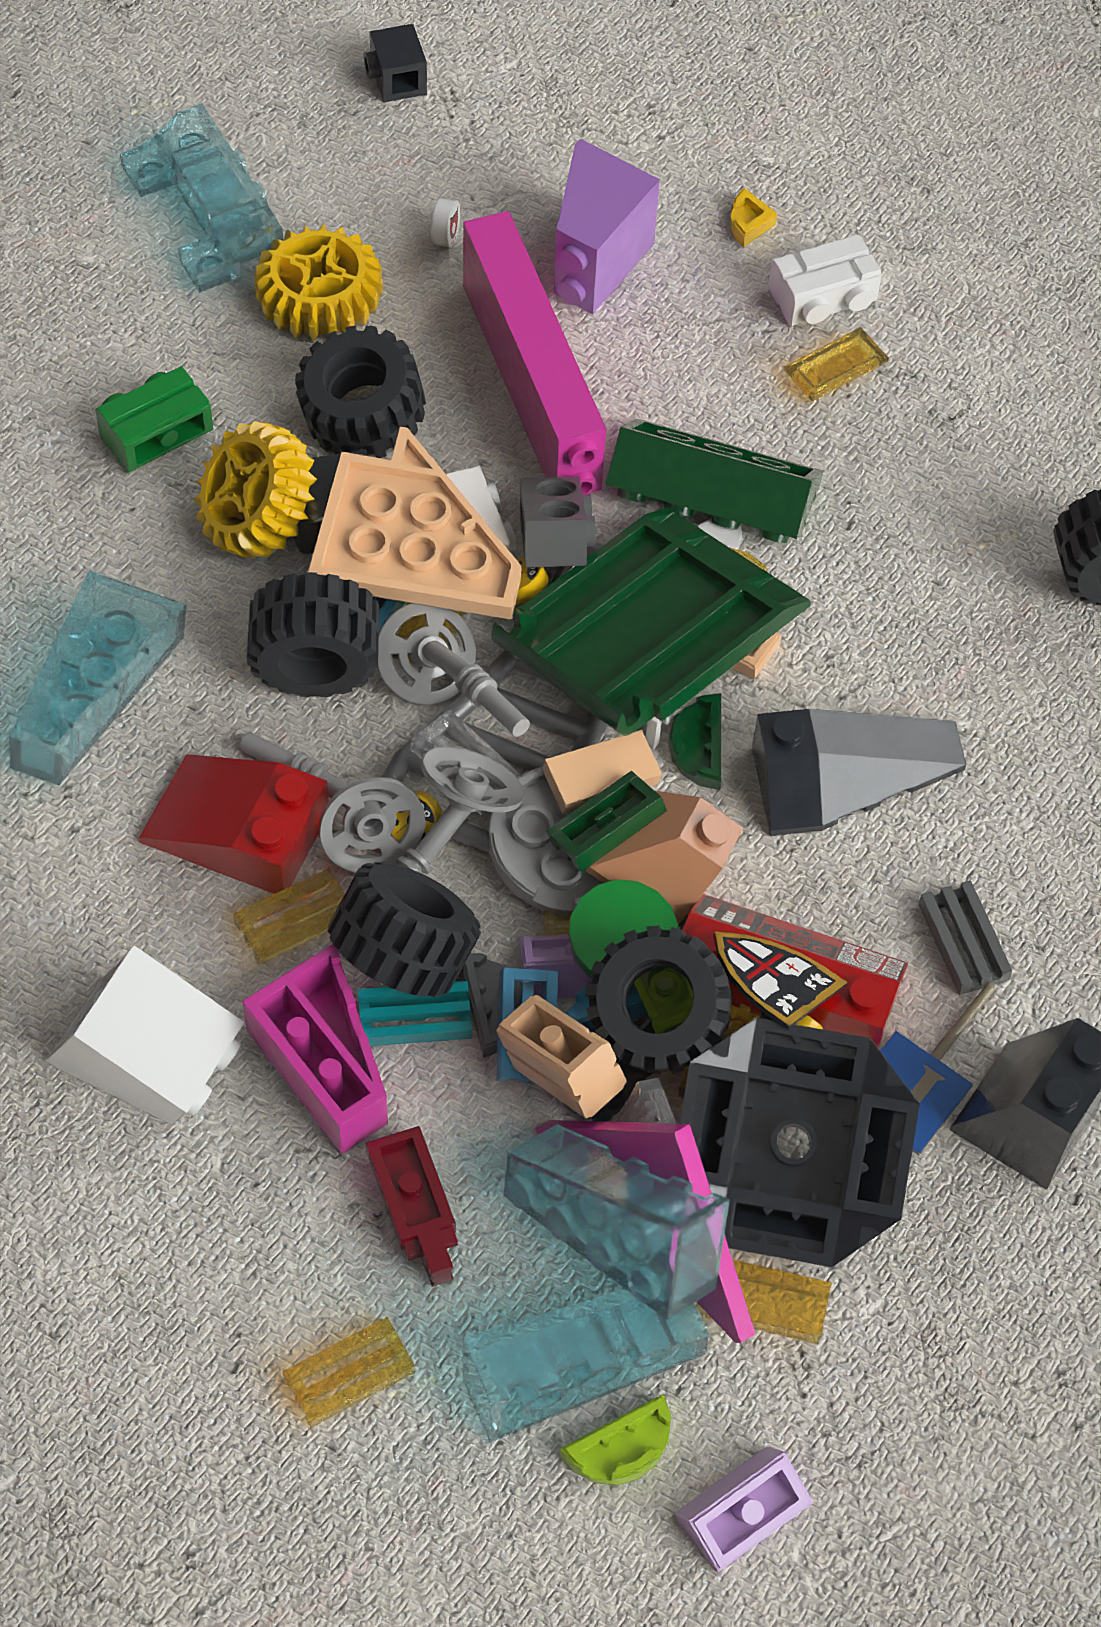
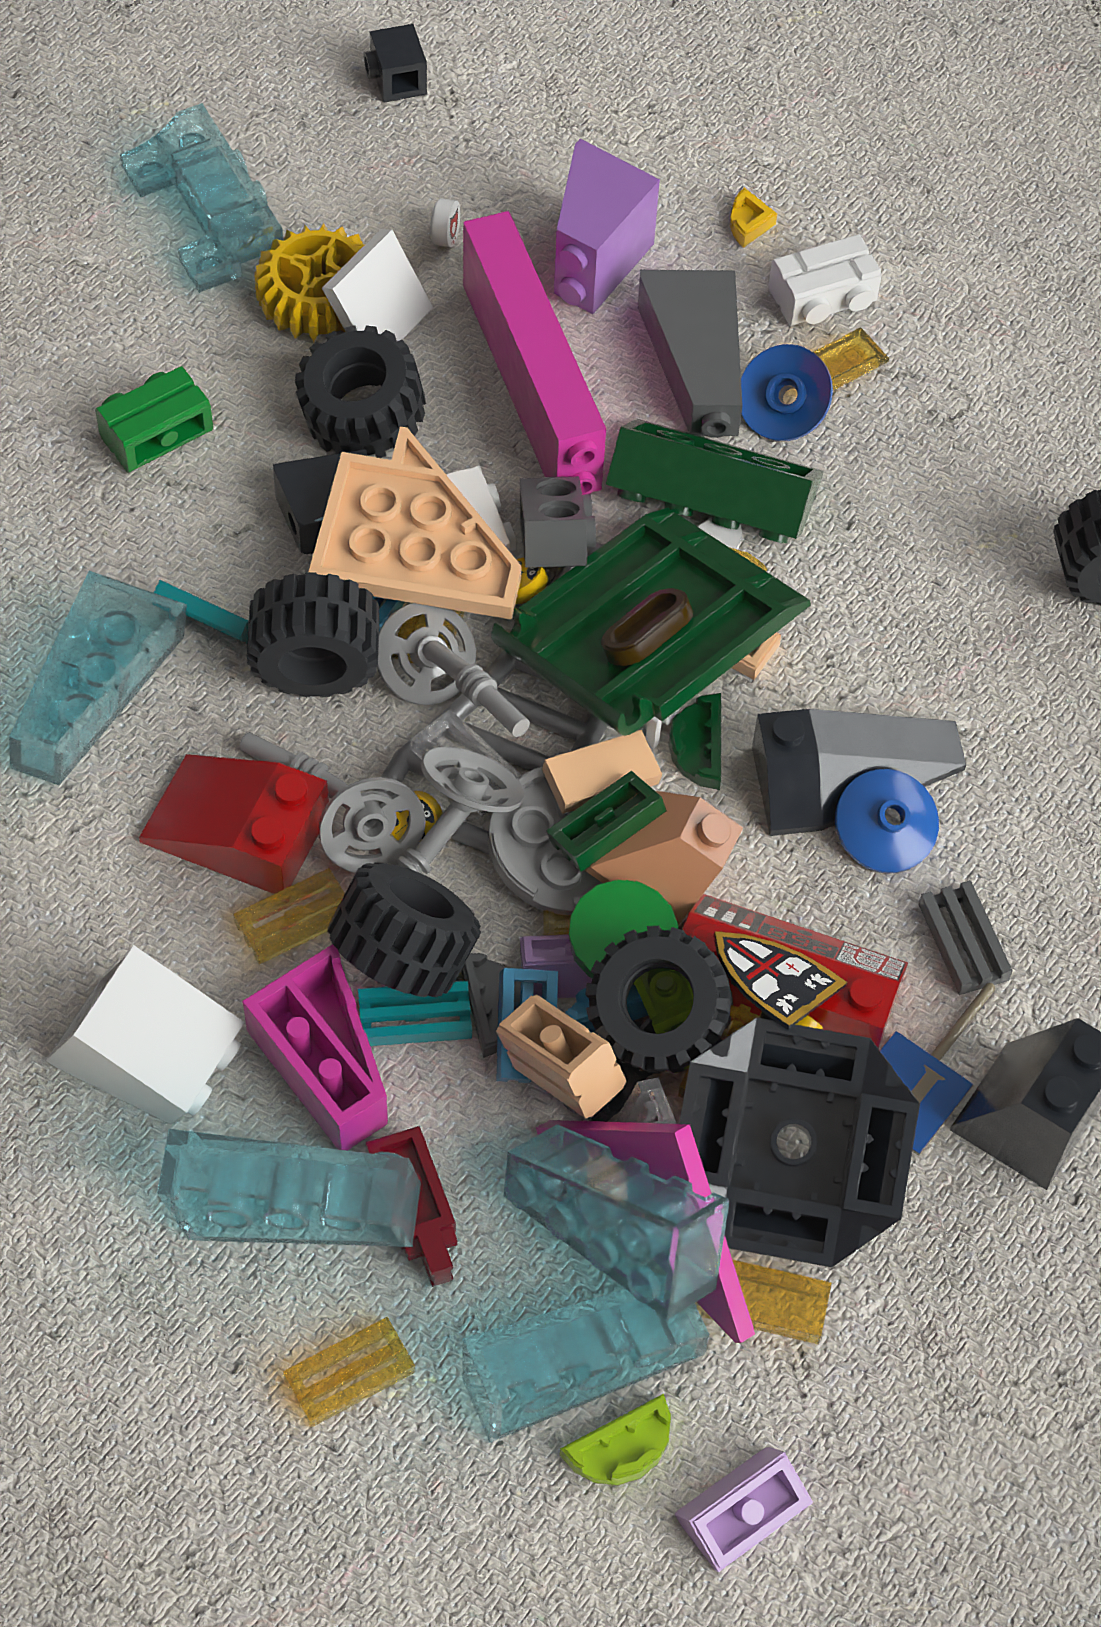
(206, 612): none -> teal tile
(262, 492): yellow gear -> none
(286, 1192): none -> clear light blue wedge
(378, 288): none -> white tile
(646, 627): none -> dark brown tile
(697, 343): none -> dark grey slope
(767, 381): none -> blue dish
(868, 834): none -> blue dish

